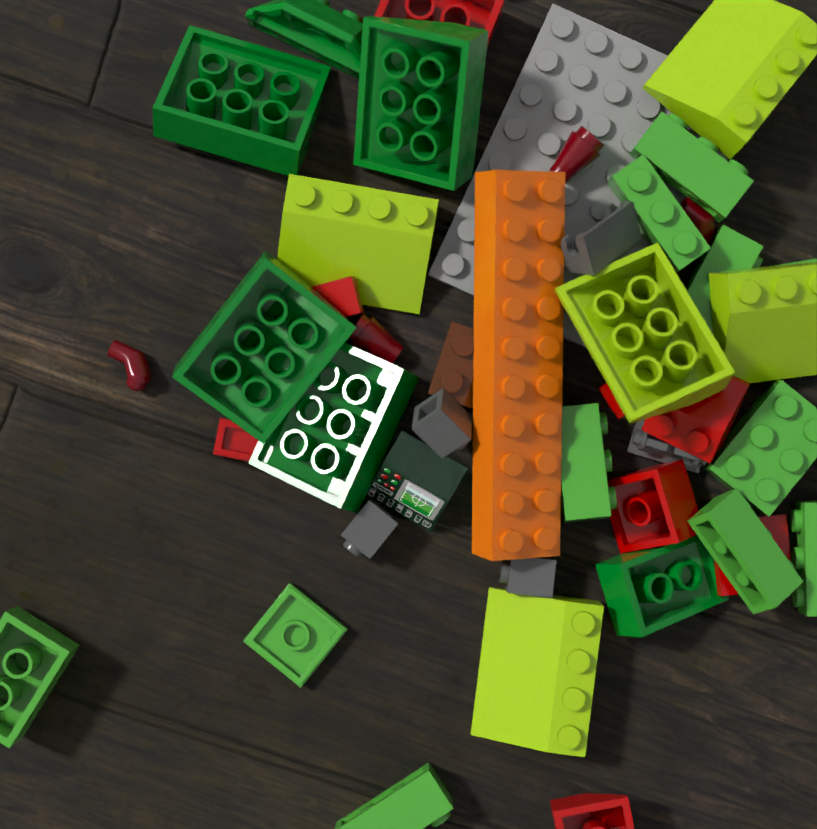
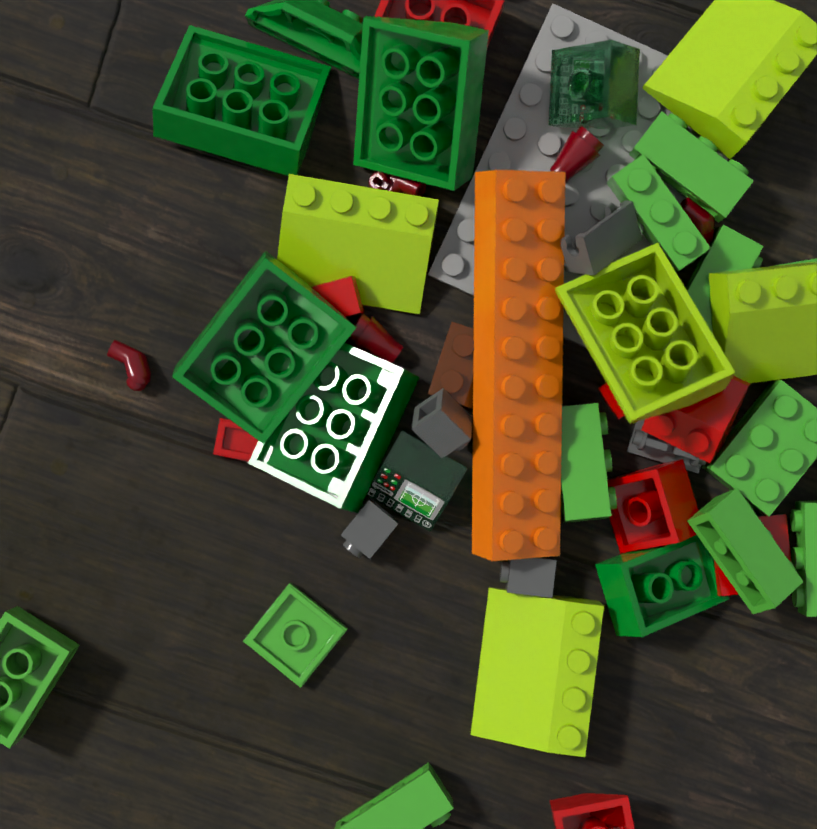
(396, 184): none -> dark red arm
(594, 85): none -> clear green slope

